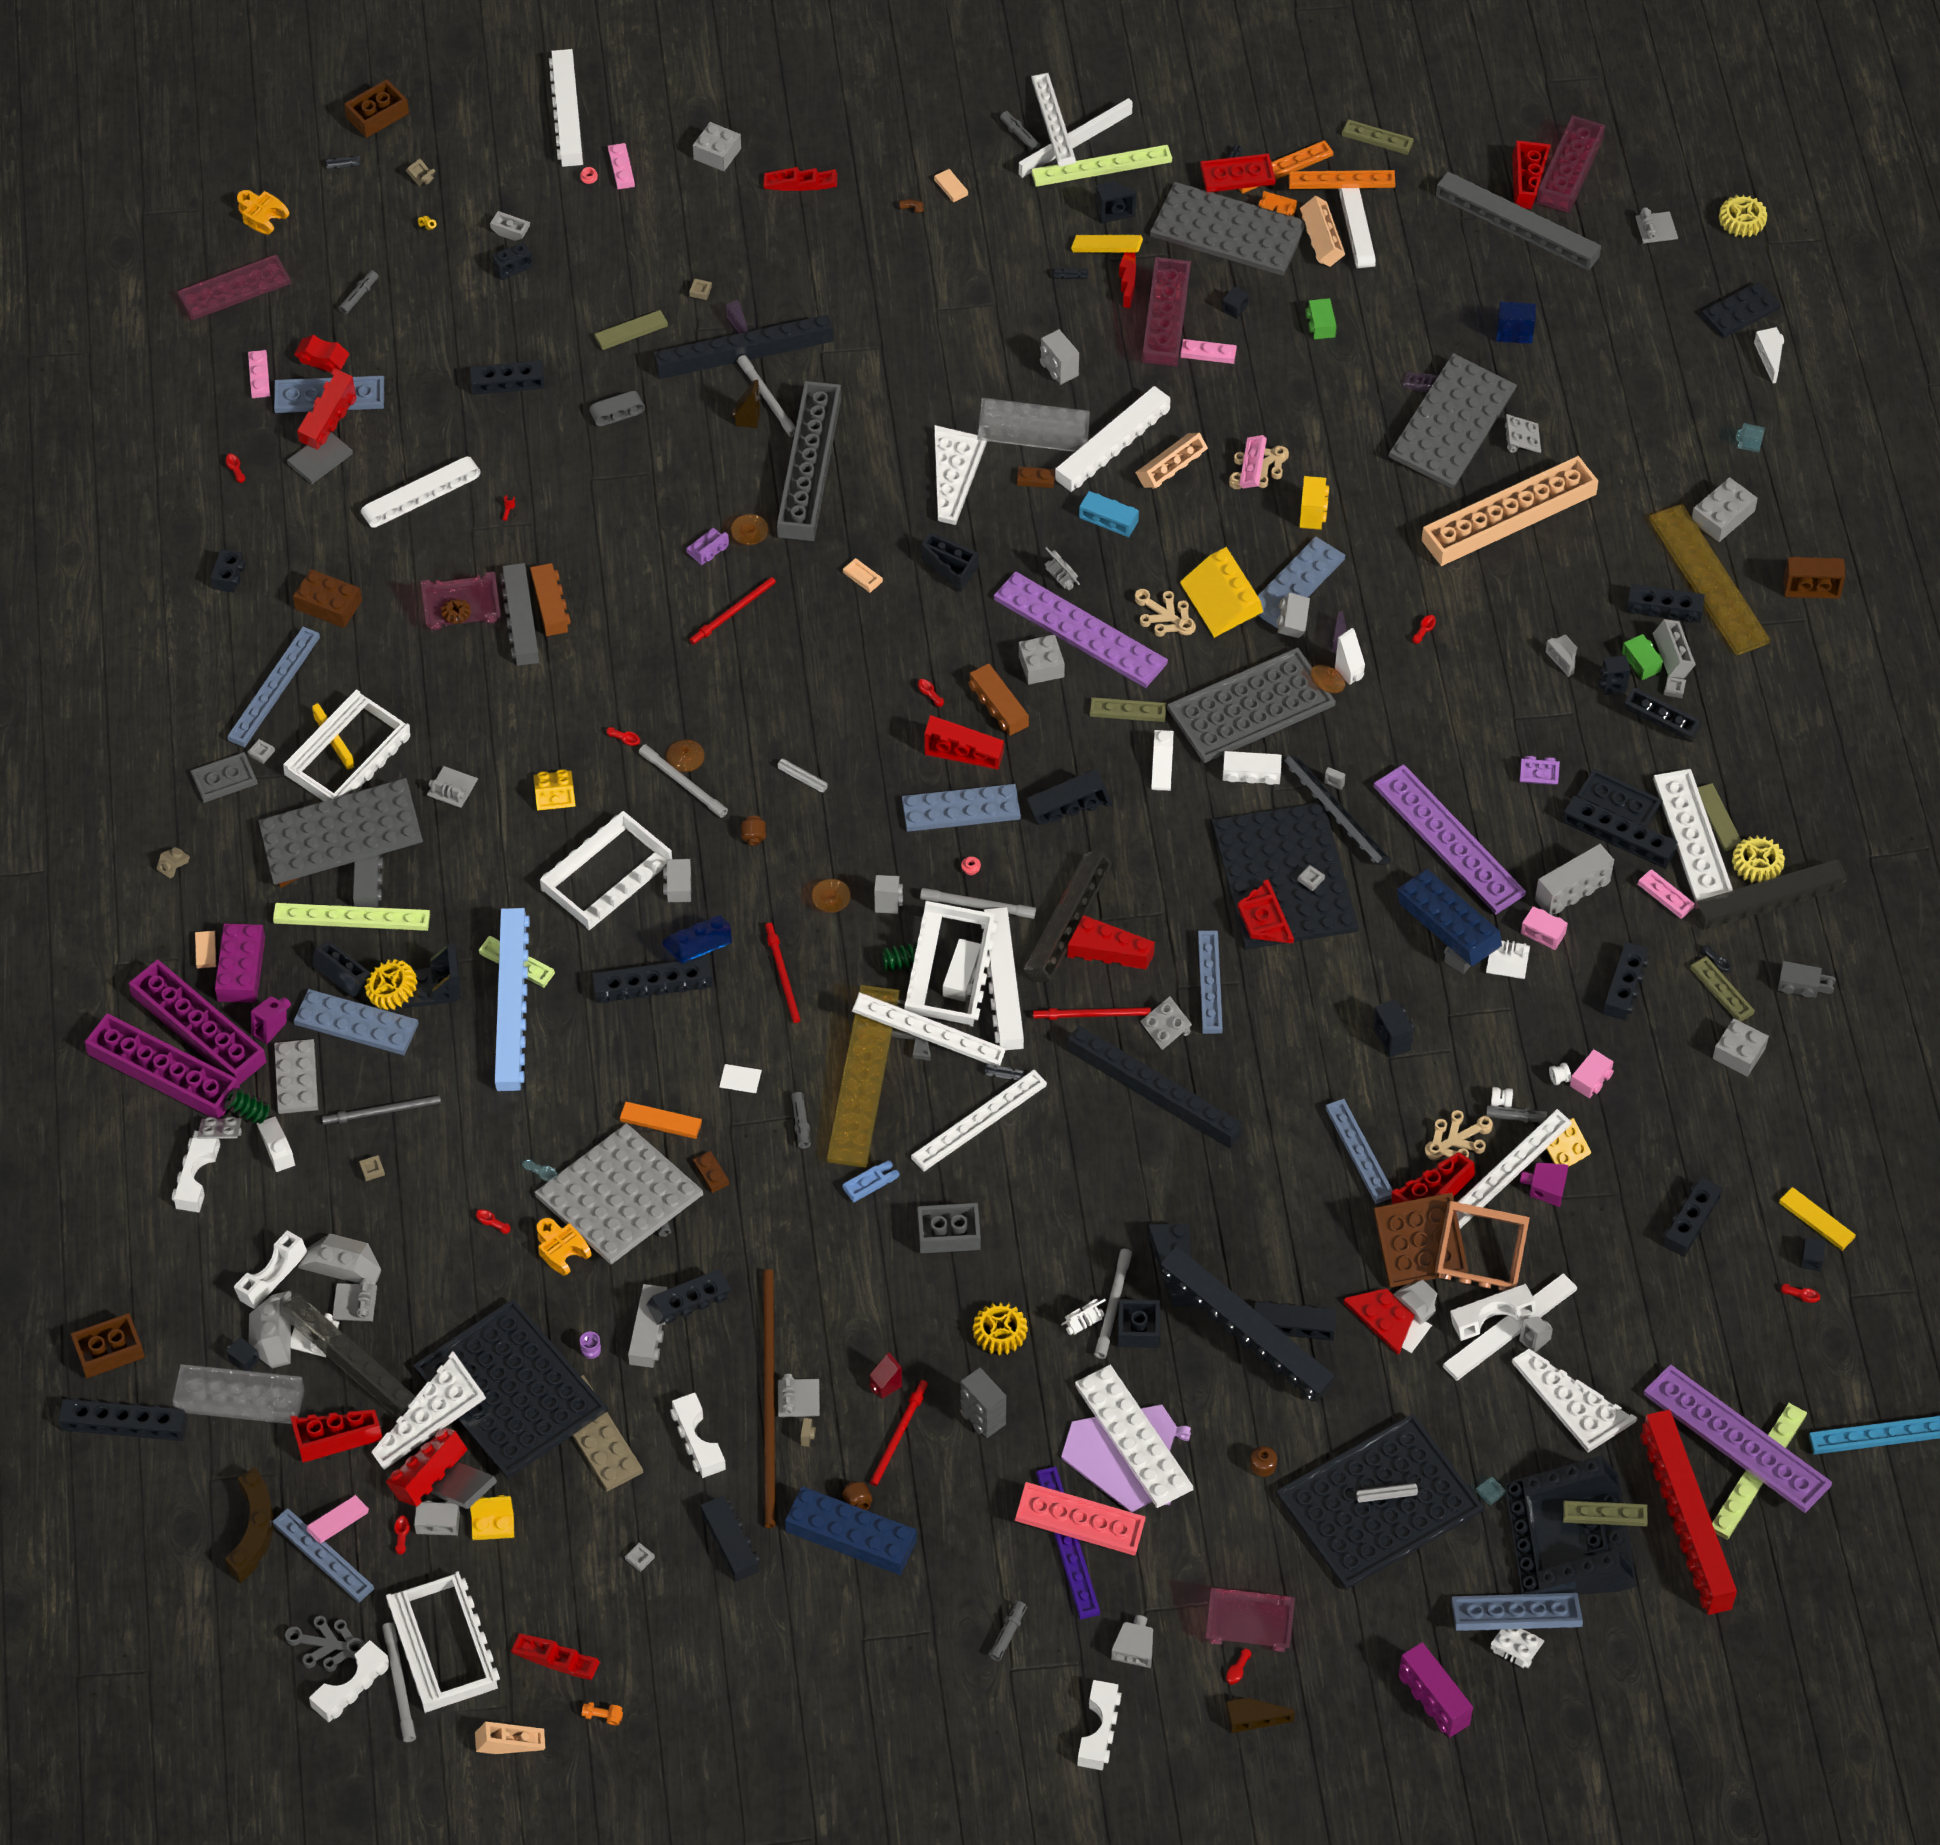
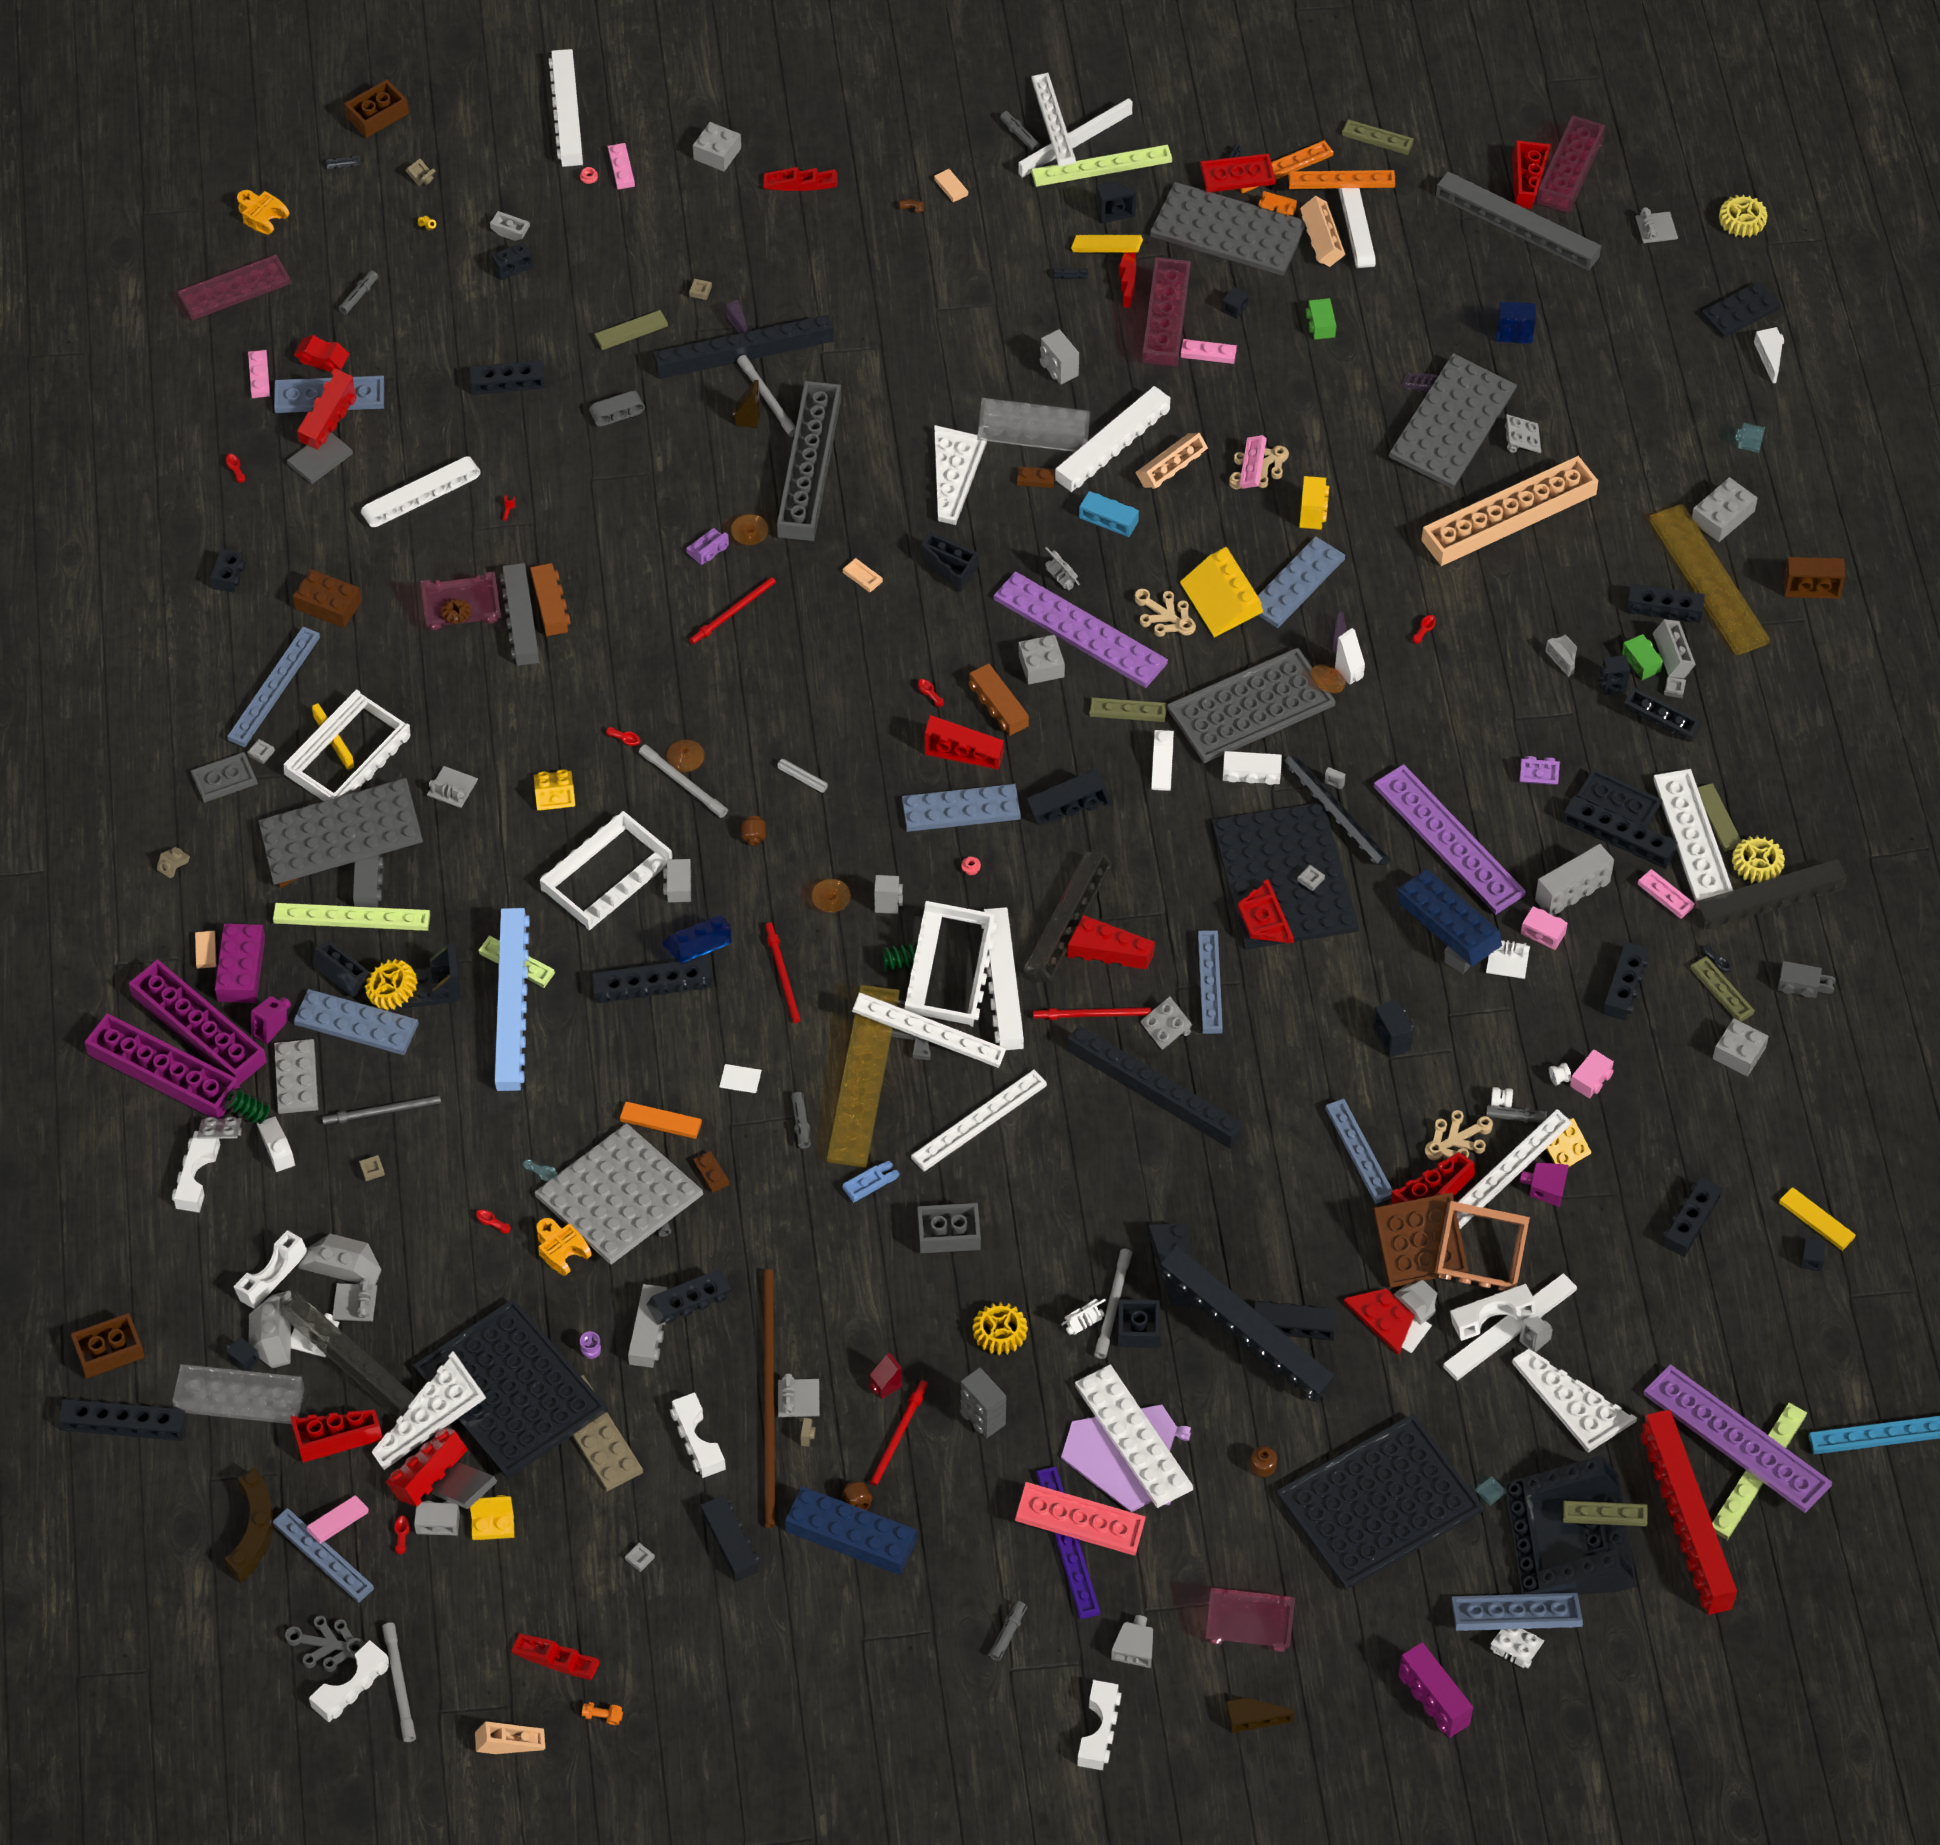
(416, 1651): white window -> none
(937, 896): light grey piece -> none
(961, 971): white brick -> none
(1003, 1072): black axle -> none
(1235, 1671): red piece -> none
(1293, 615): light grey brick -> none
(1387, 1492): light grey axle -> none
(1805, 1294): red piece -> none

